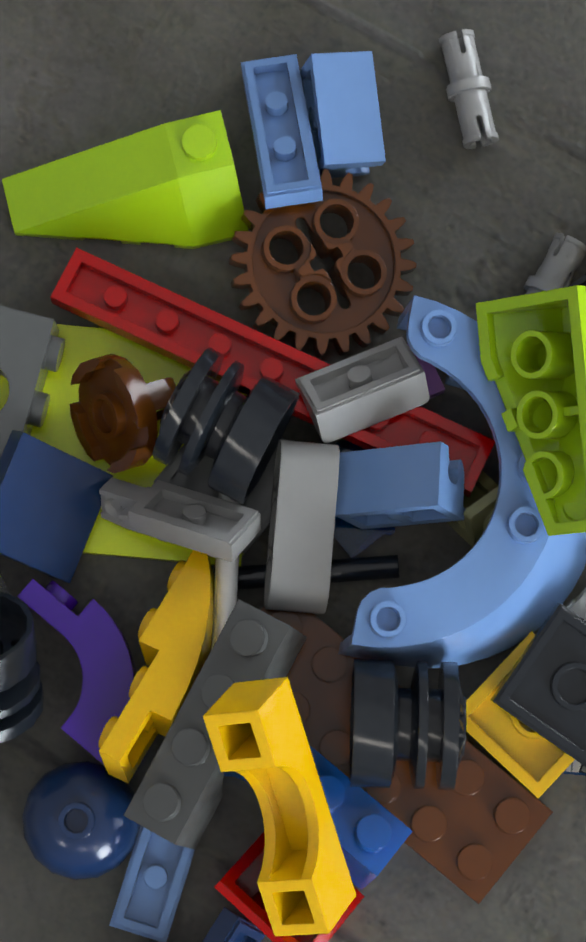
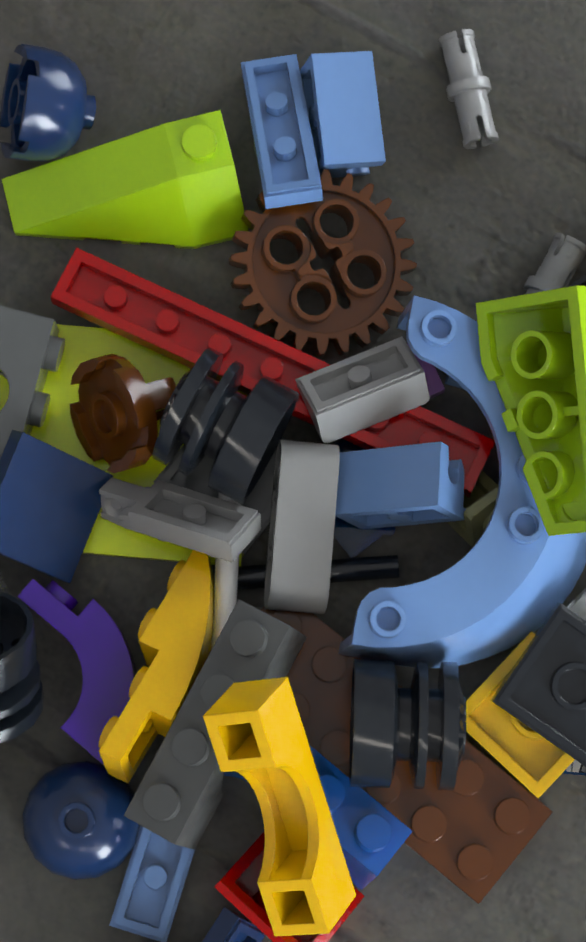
(44, 105): none -> dark blue cylinder

